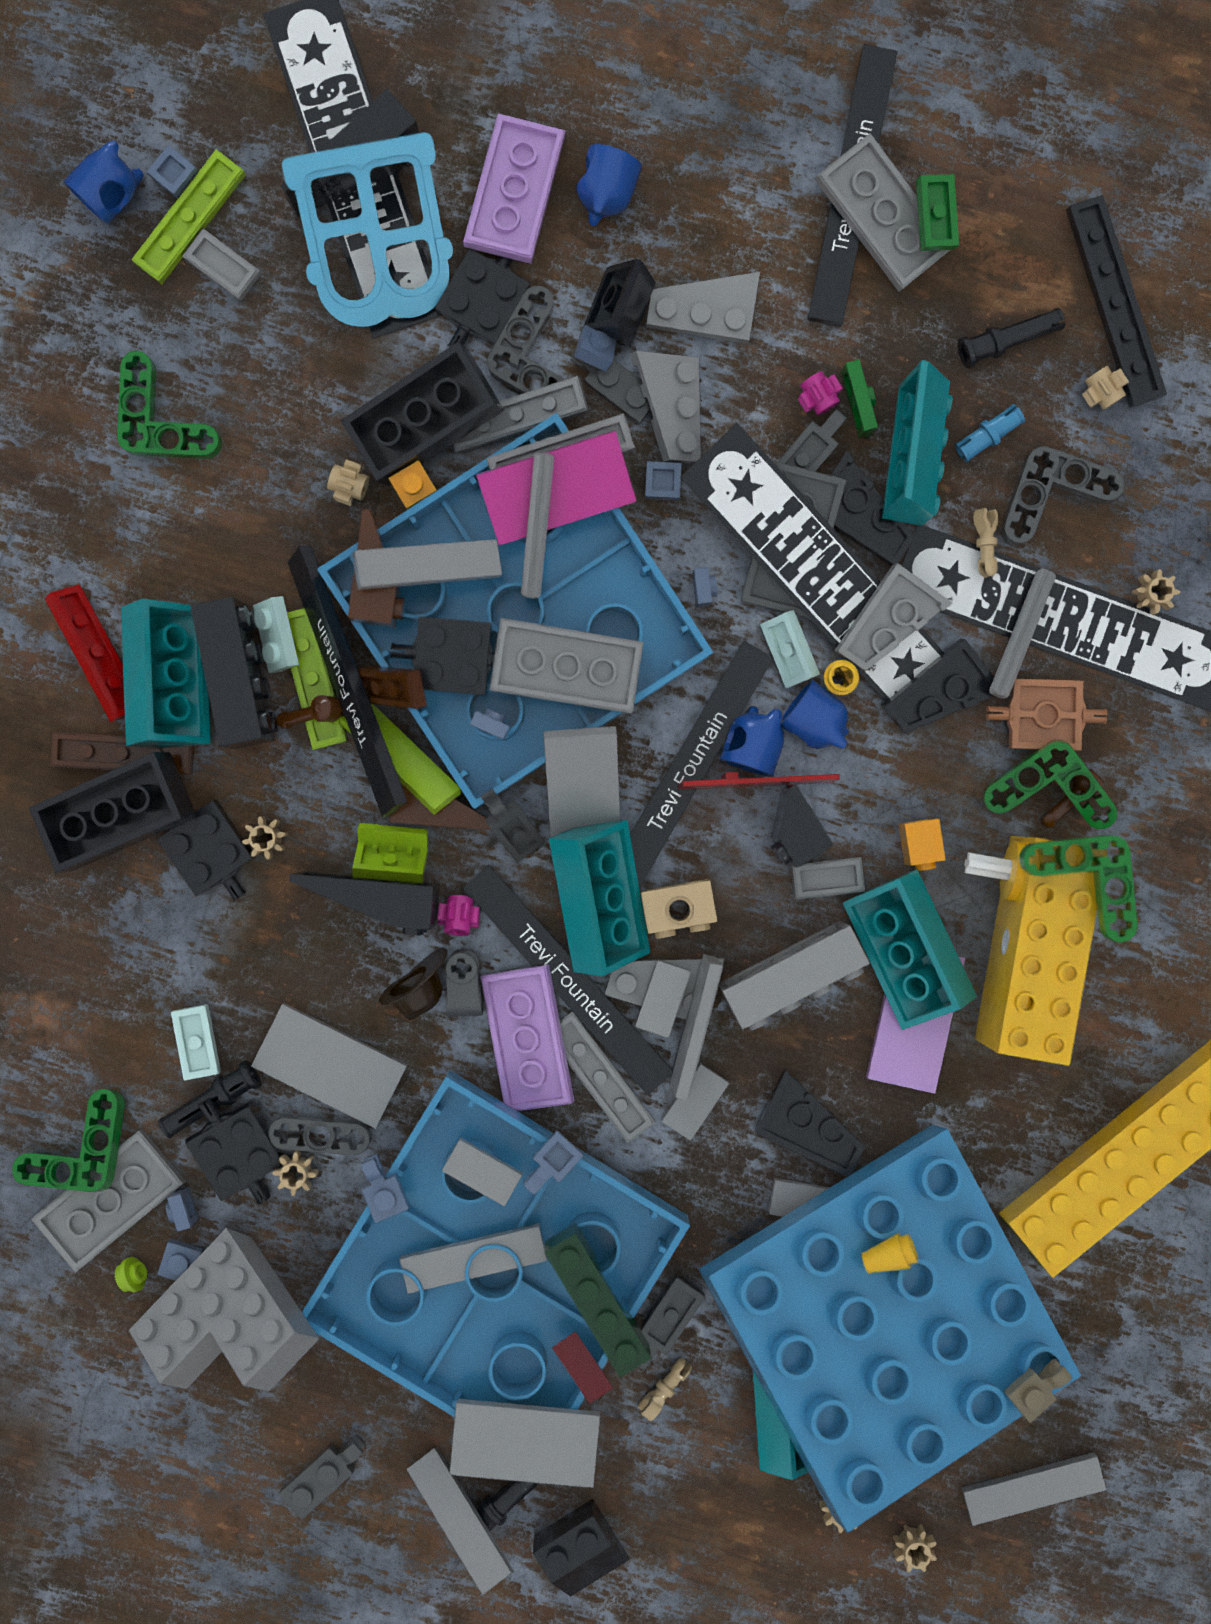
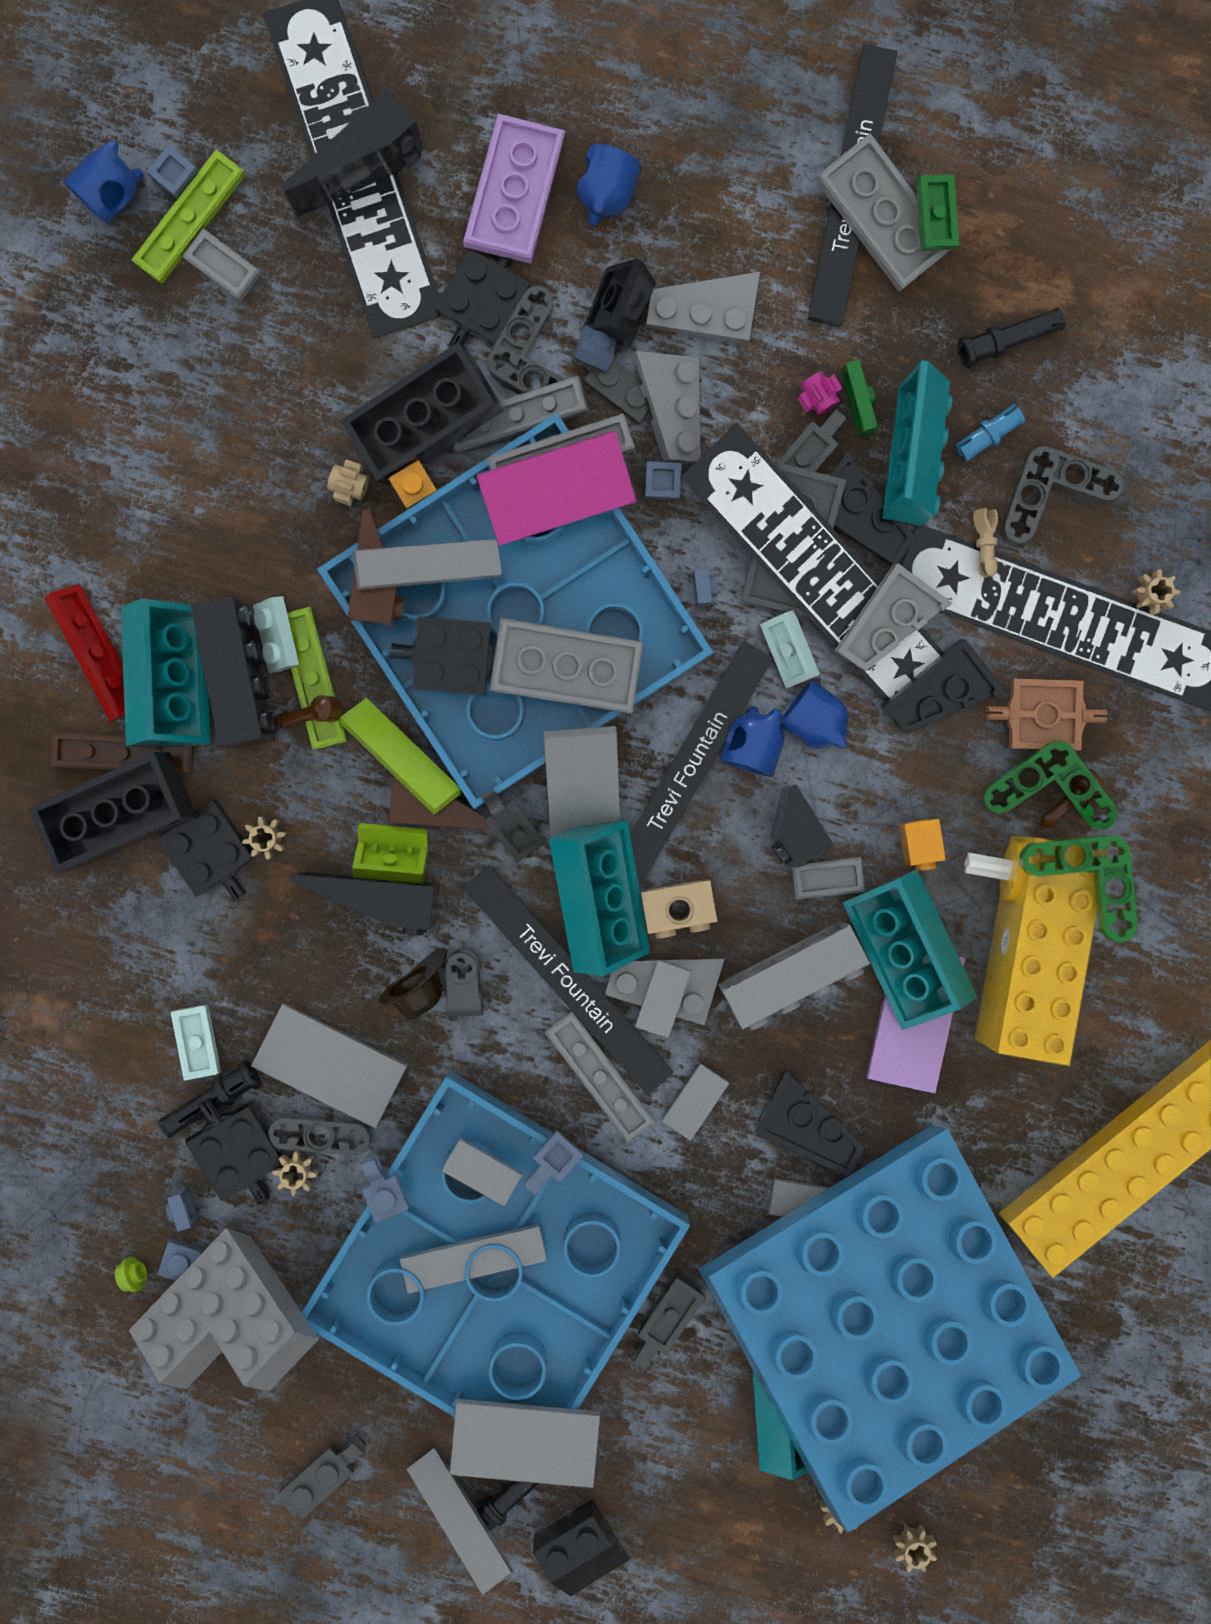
(81, 1166): green beam -> none
(87, 1222): light grey tile -> none
(150, 430): green beam -> none
(347, 681): black tile -> none
(386, 296): medium azure window -> none
(393, 686): reddish brown tile -> none
(458, 915): dark pink gear -> none
(491, 723): sand blue plate -> none
(527, 1038): lavender tile -> none
(537, 525): light grey axle -> none
(582, 1367): dark red sticker -> none
(595, 1300): dark green arch -> none
(654, 1401): tan piece -> none
(696, 1027): light grey tile -> none
(731, 780): red piece -> none
(849, 676): yellow cone -> none
(891, 1255): yellow cone -> none
(1022, 633): light grey axle -> none
(1033, 1392): dark tan plate -> none
(1033, 1488): light grey tile -> none
(1105, 387): tan gear -> none
(1116, 300): black plate -> none

